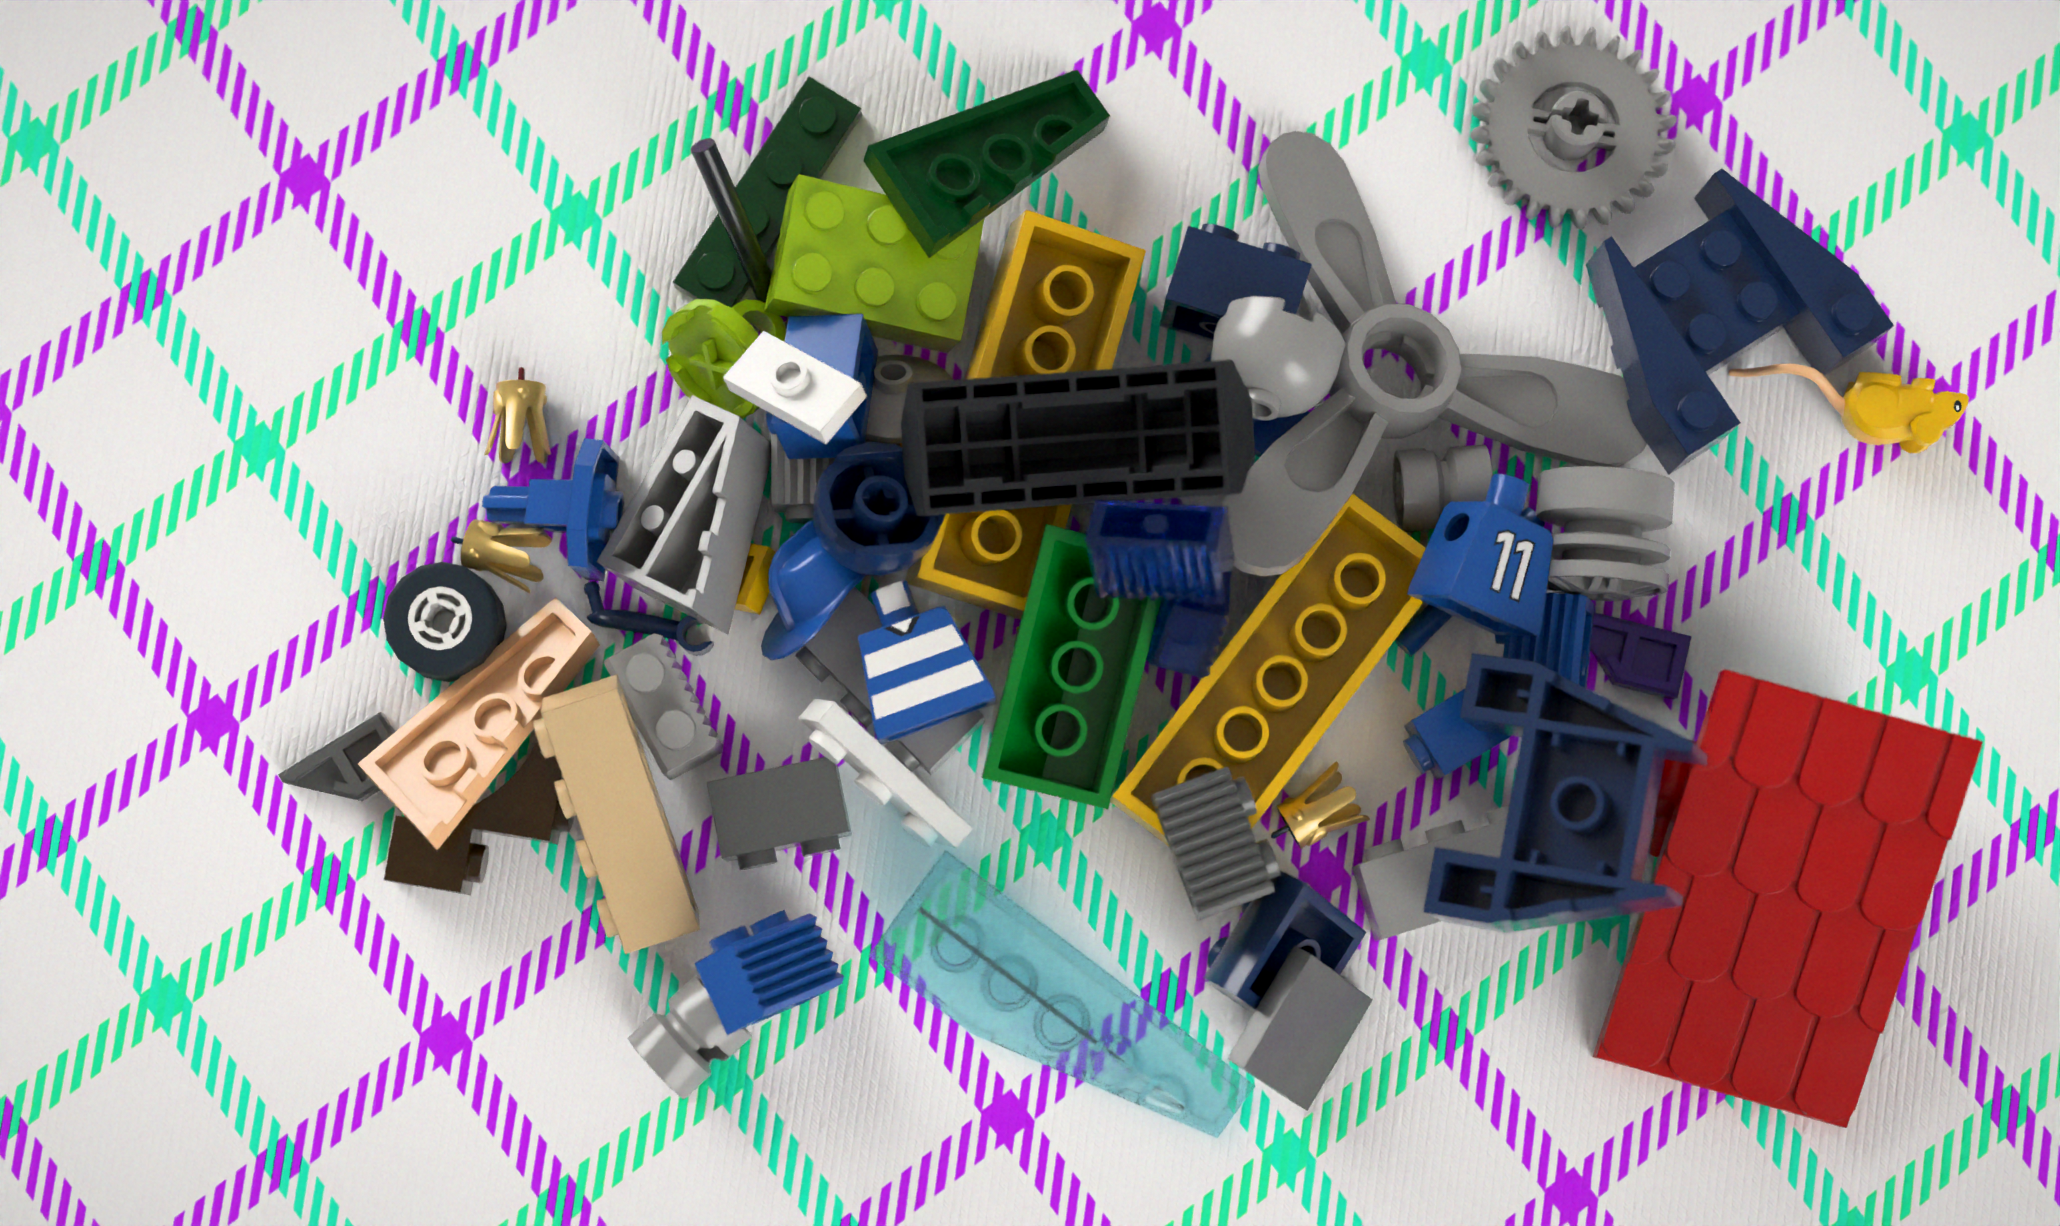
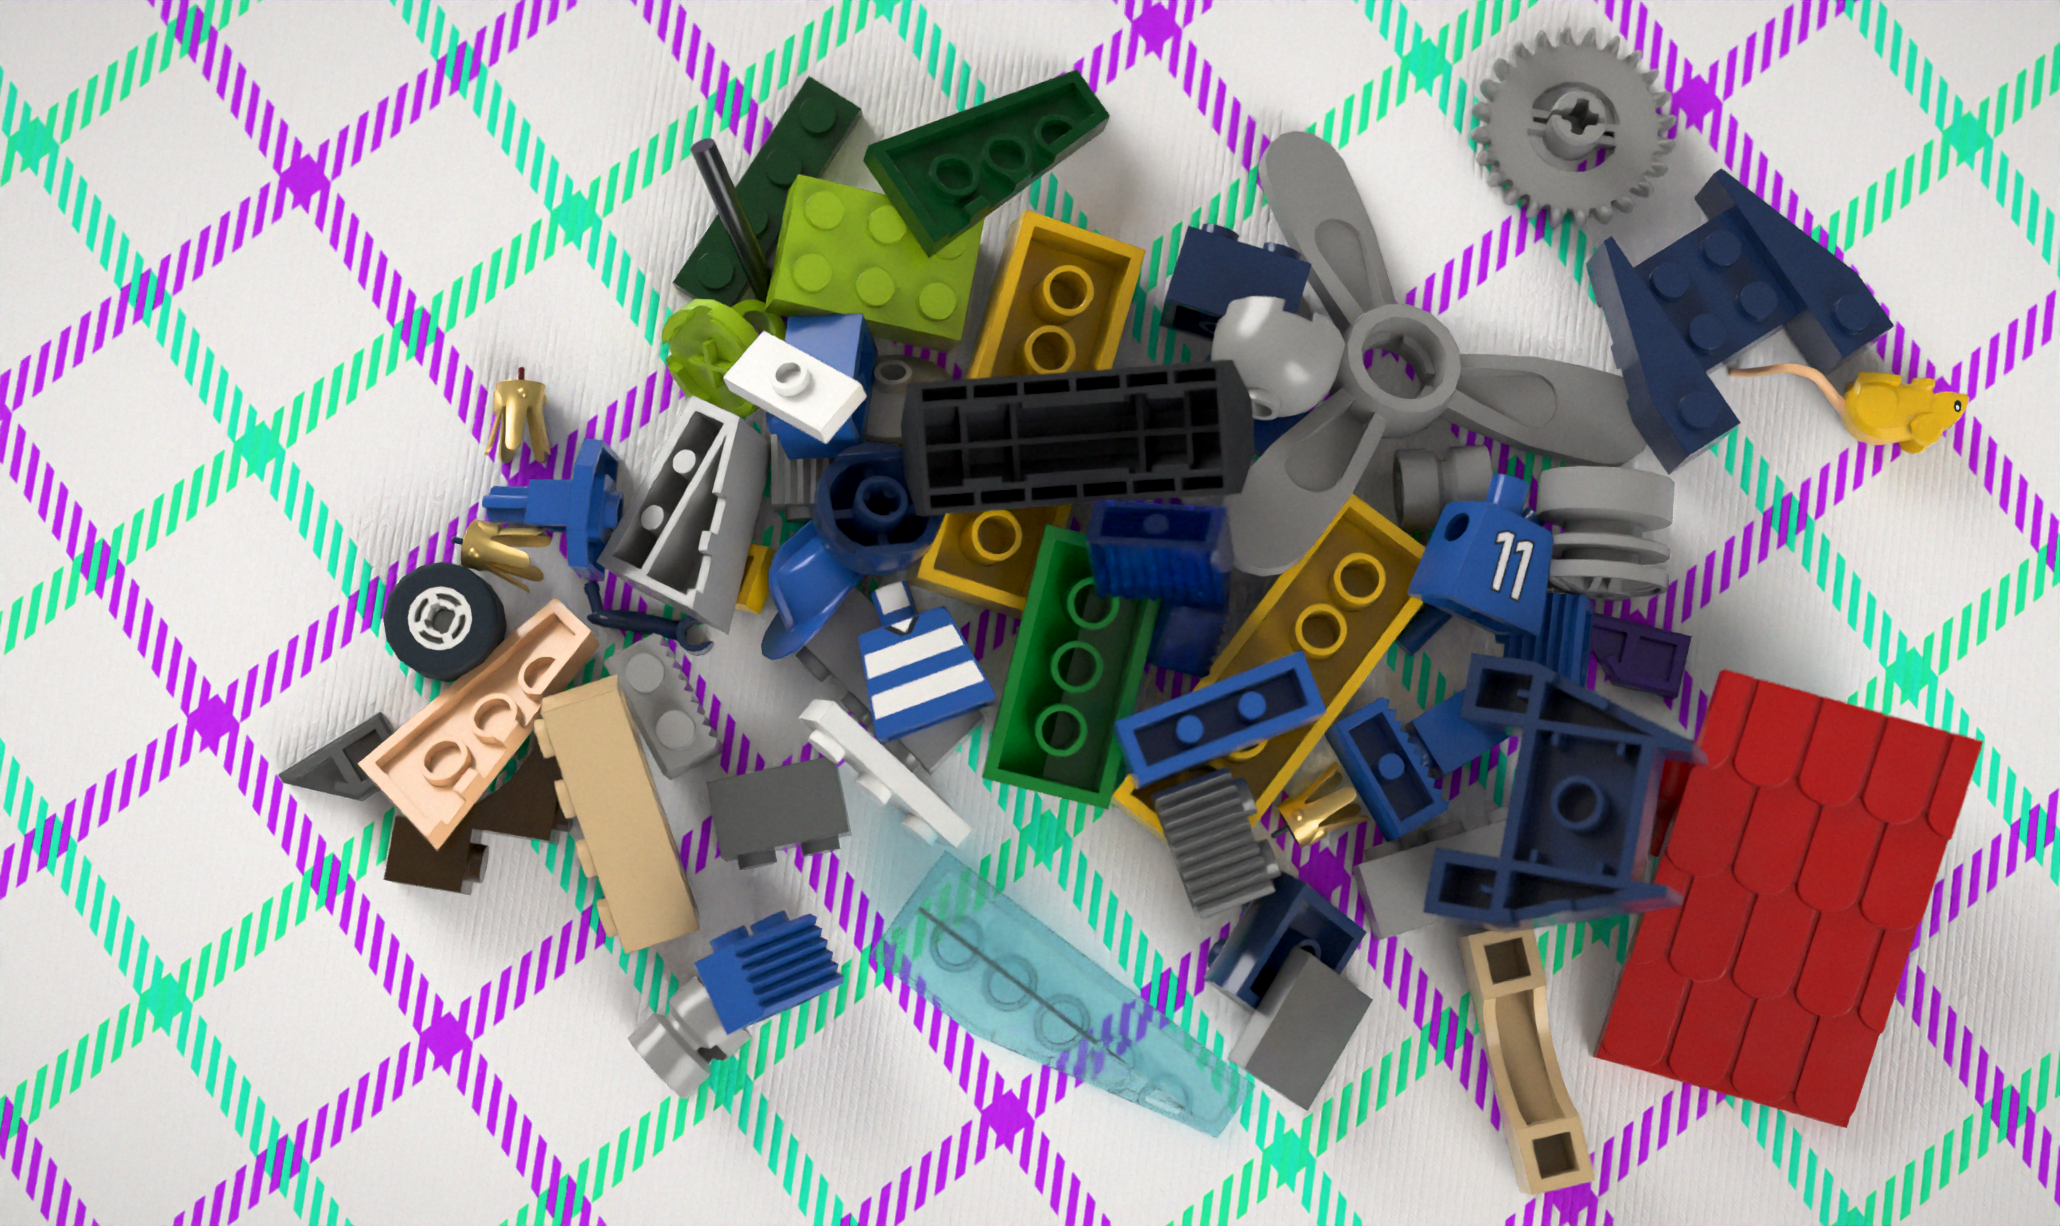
(1219, 720): none -> blue brick
(1386, 769): none -> blue brick
(1531, 1095): none -> tan arch

